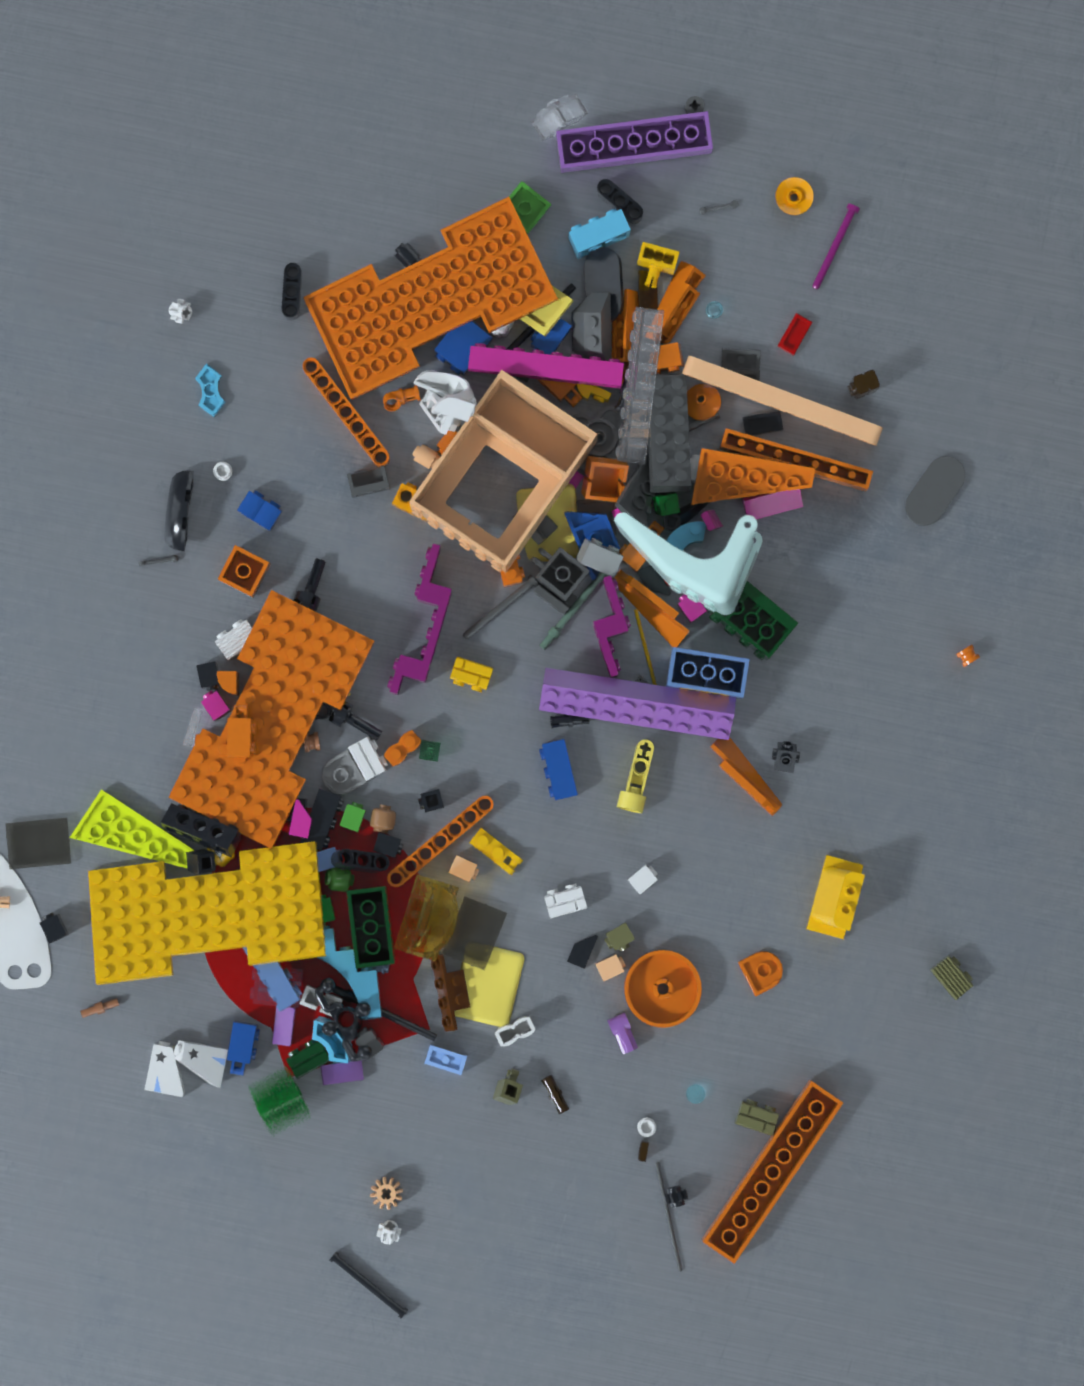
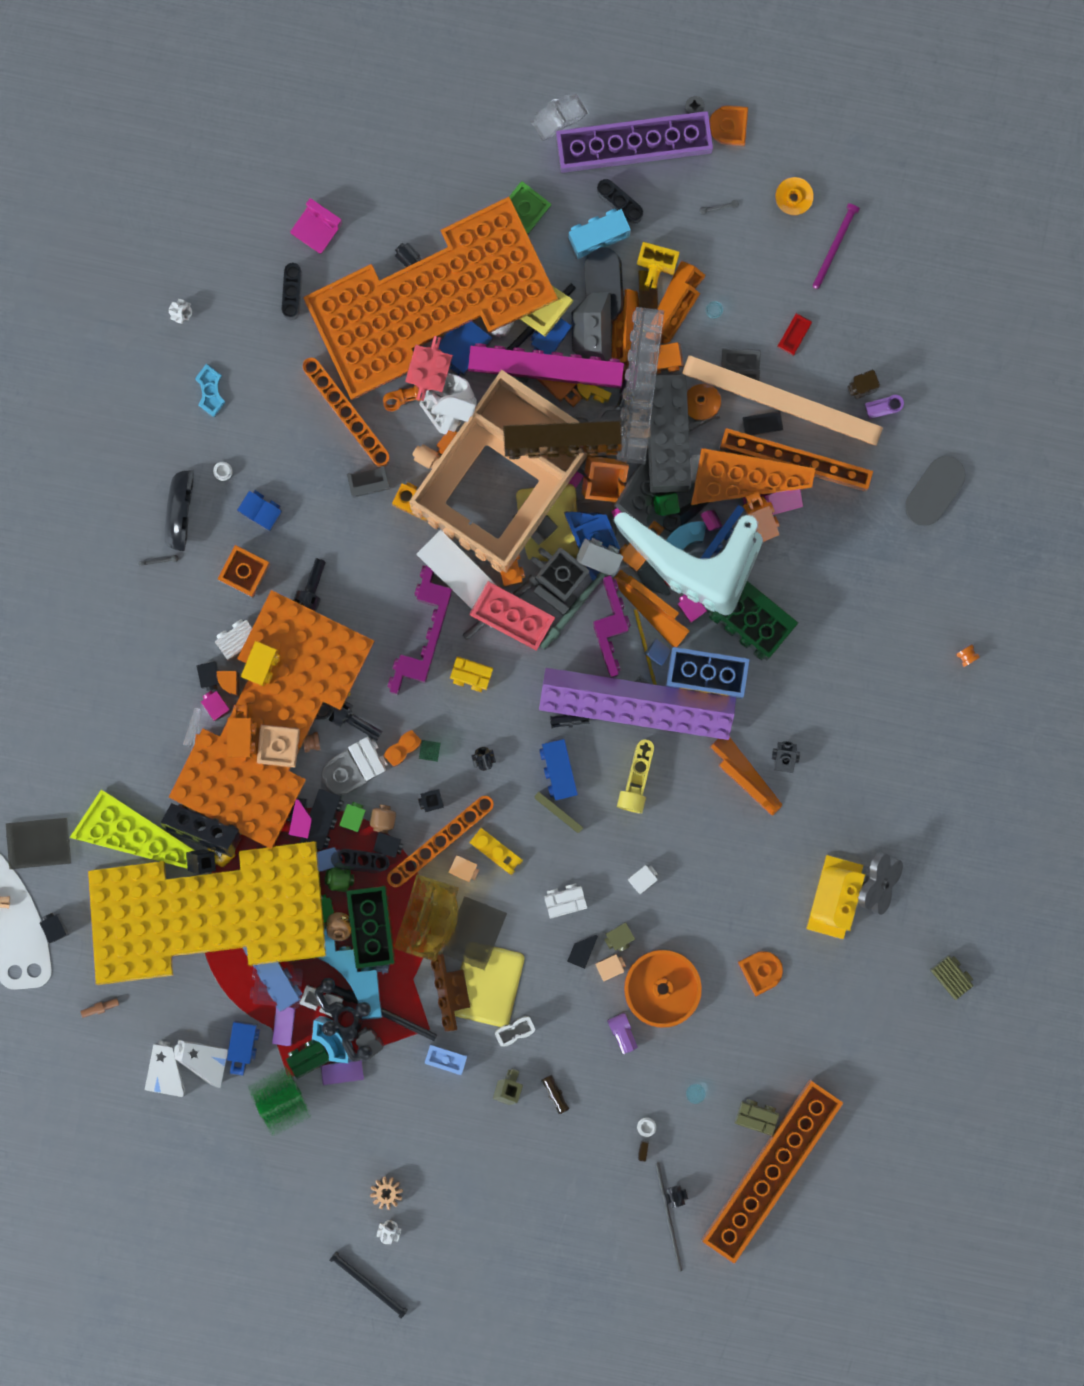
(260, 664): none -> yellow brick
(278, 746): none -> light nougat tile
(316, 226): none -> dark pink bracket
(338, 926): none -> medium nougat head
(428, 368): none -> coral plate
(454, 568): none -> white sticker
(483, 758): none -> black gear
(512, 615): none -> coral plate
(558, 812): none -> olive tile
(562, 439): none -> dark brown brick
(658, 652): none -> medium blue slope
(725, 532): none -> blue wing
(729, 125): none -> orange tile
(762, 512): none -> orange brick
(881, 877): none -> flat silver plant
(882, 407): none -> medium lavender piece

